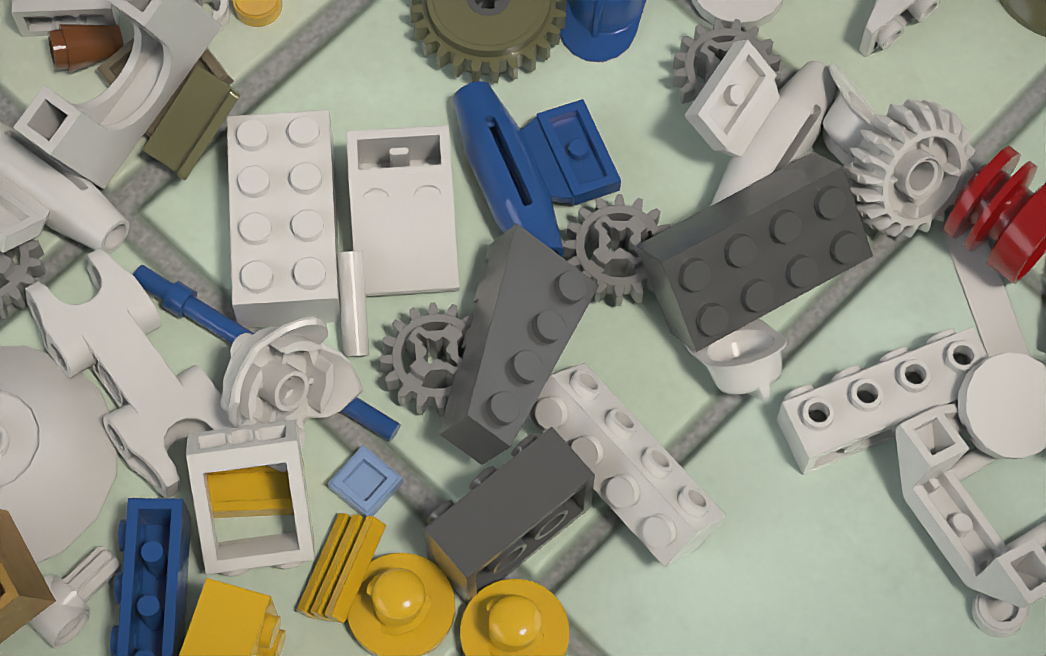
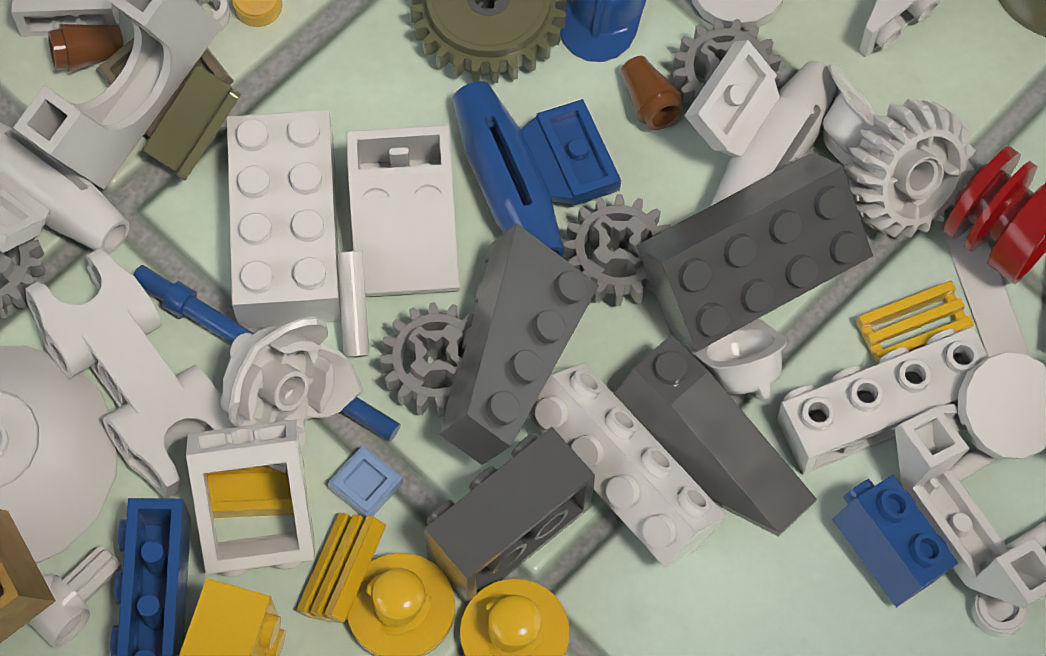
(652, 95): none -> dark orange cone
(713, 438): none -> dark grey wedge
(893, 538): none -> blue brick
(941, 292): none -> yellow tile

